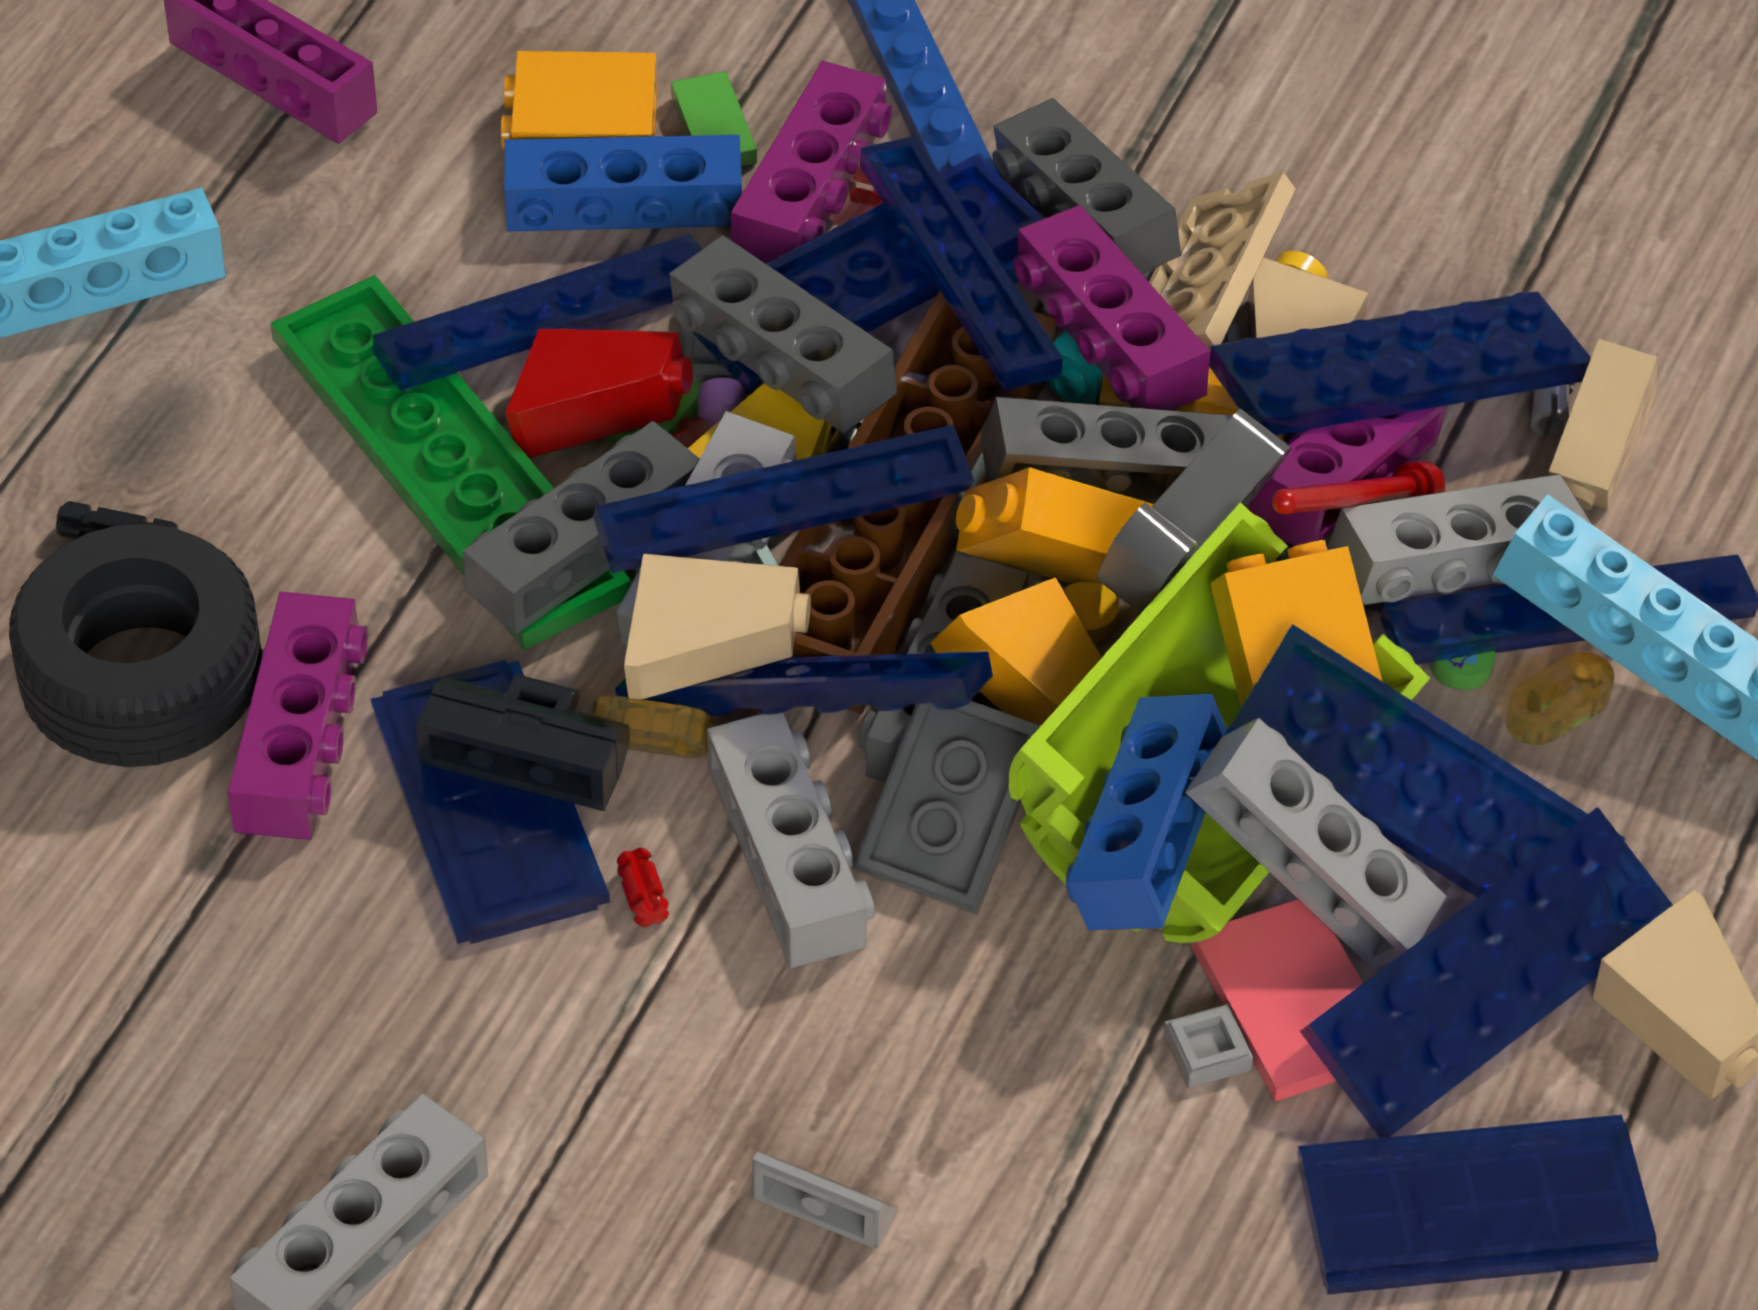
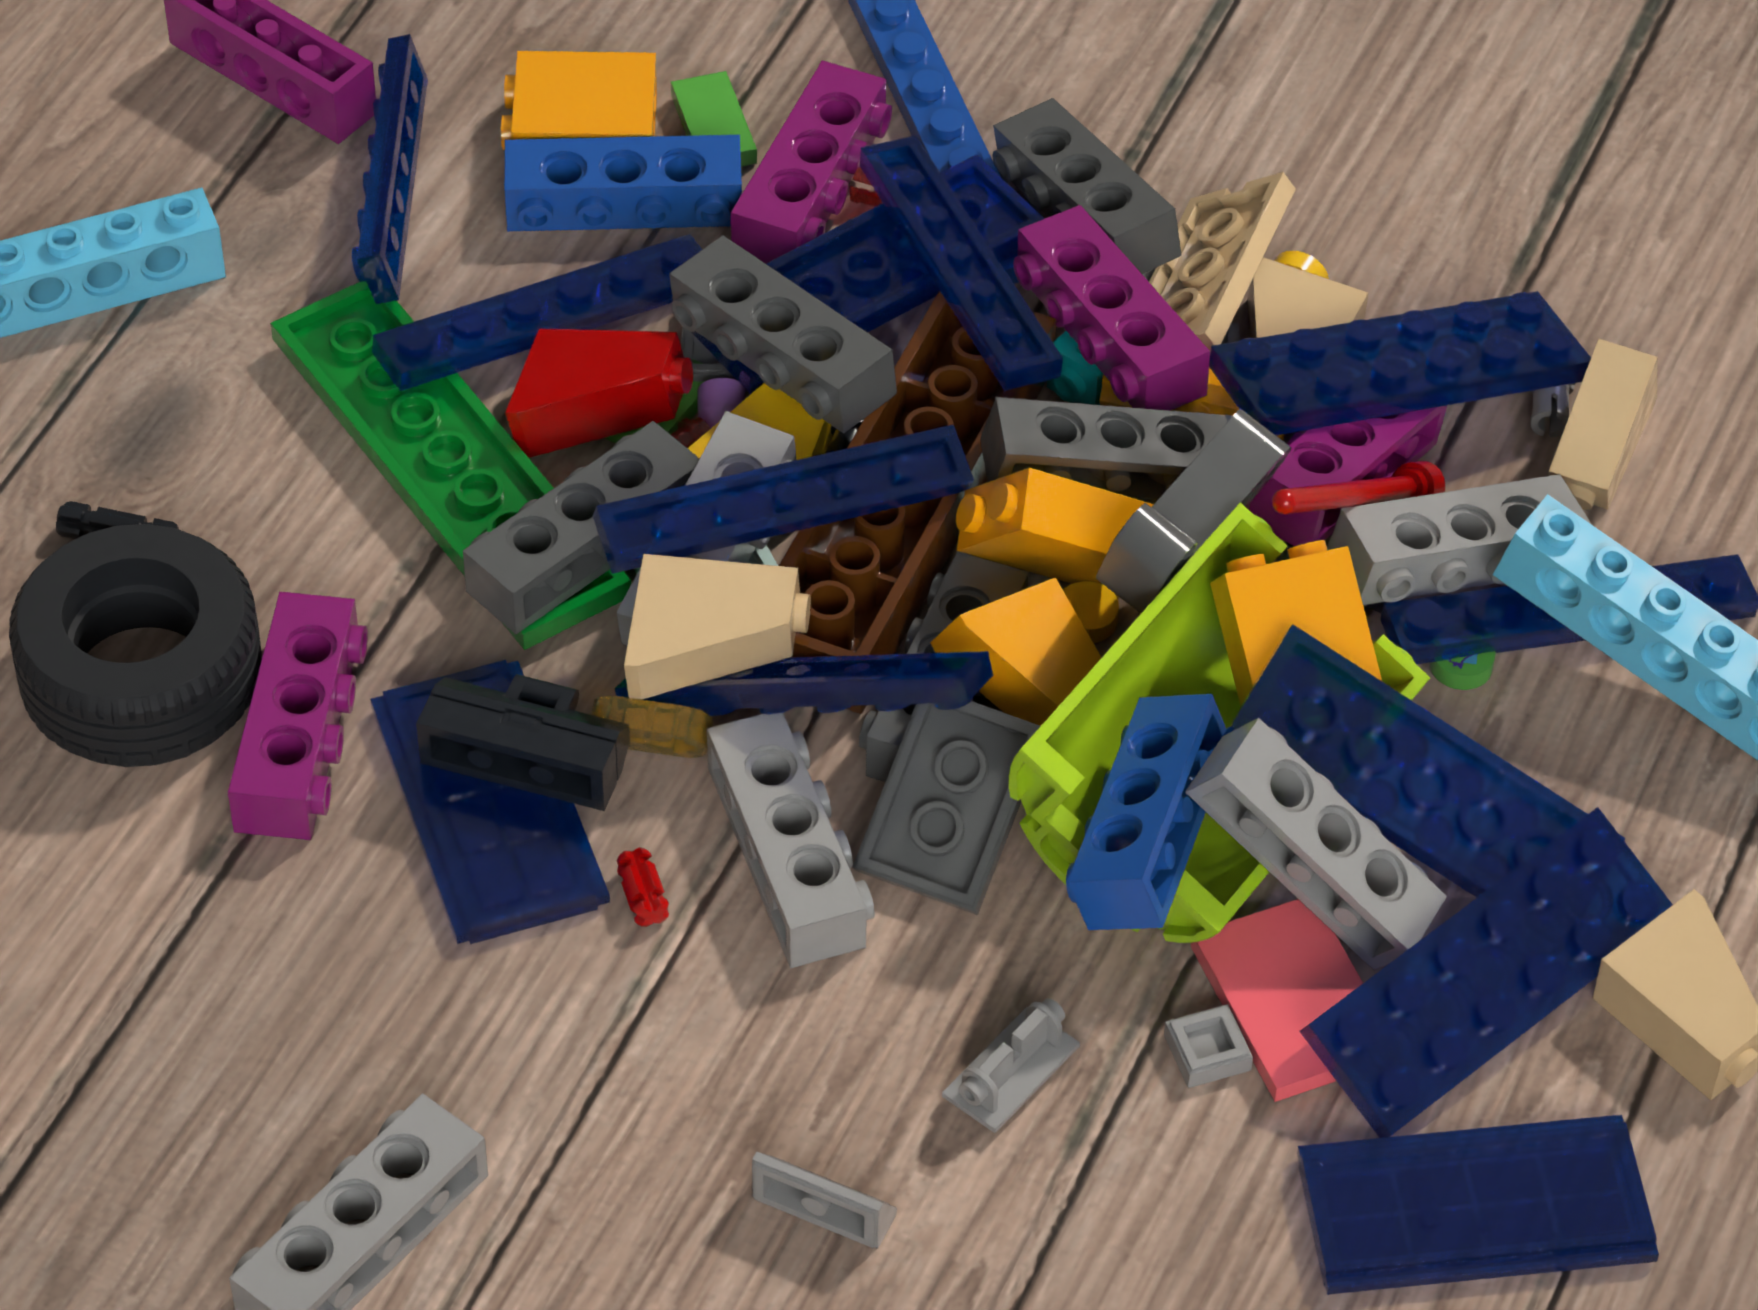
(392, 171): none -> clear blue plate
(1013, 1065): none -> light grey hinge
(1566, 705): clear yellow beam -> none

